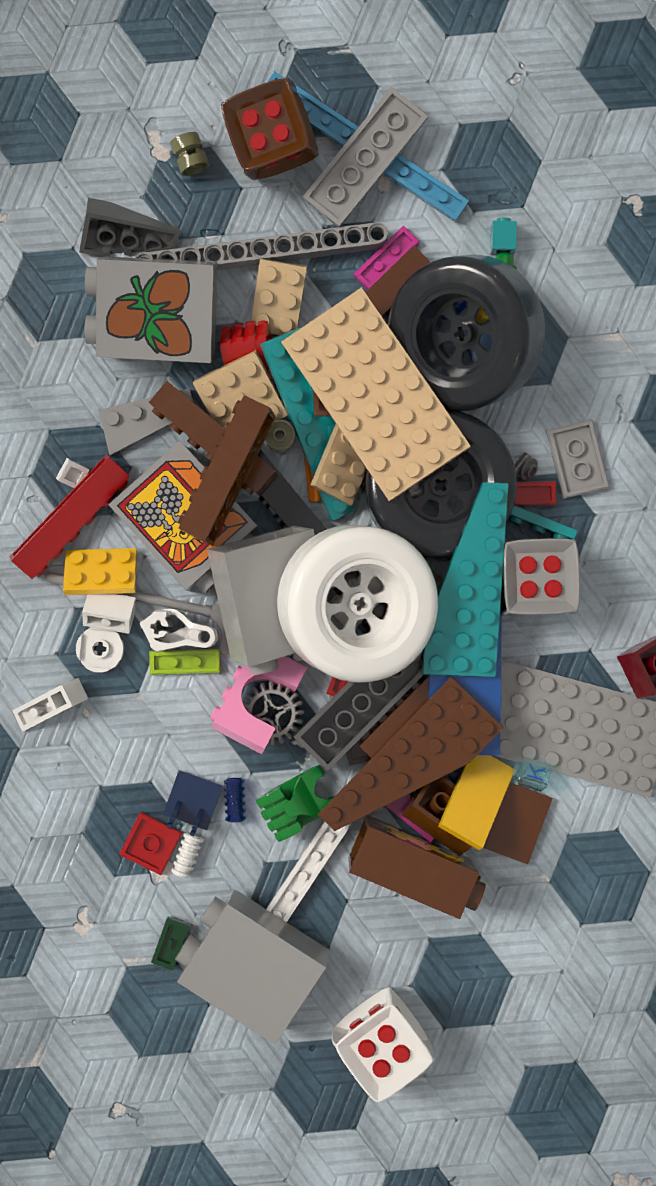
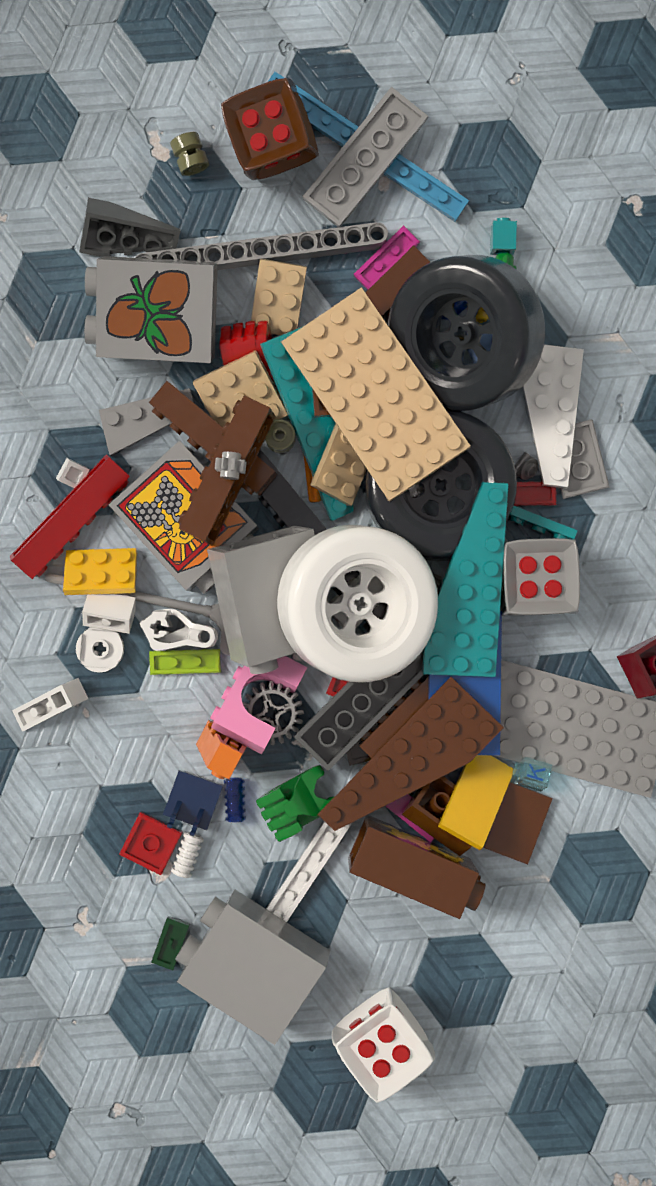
(219, 751): none -> orange wedge
(230, 465): none -> light grey gear
(552, 409): none -> white wing

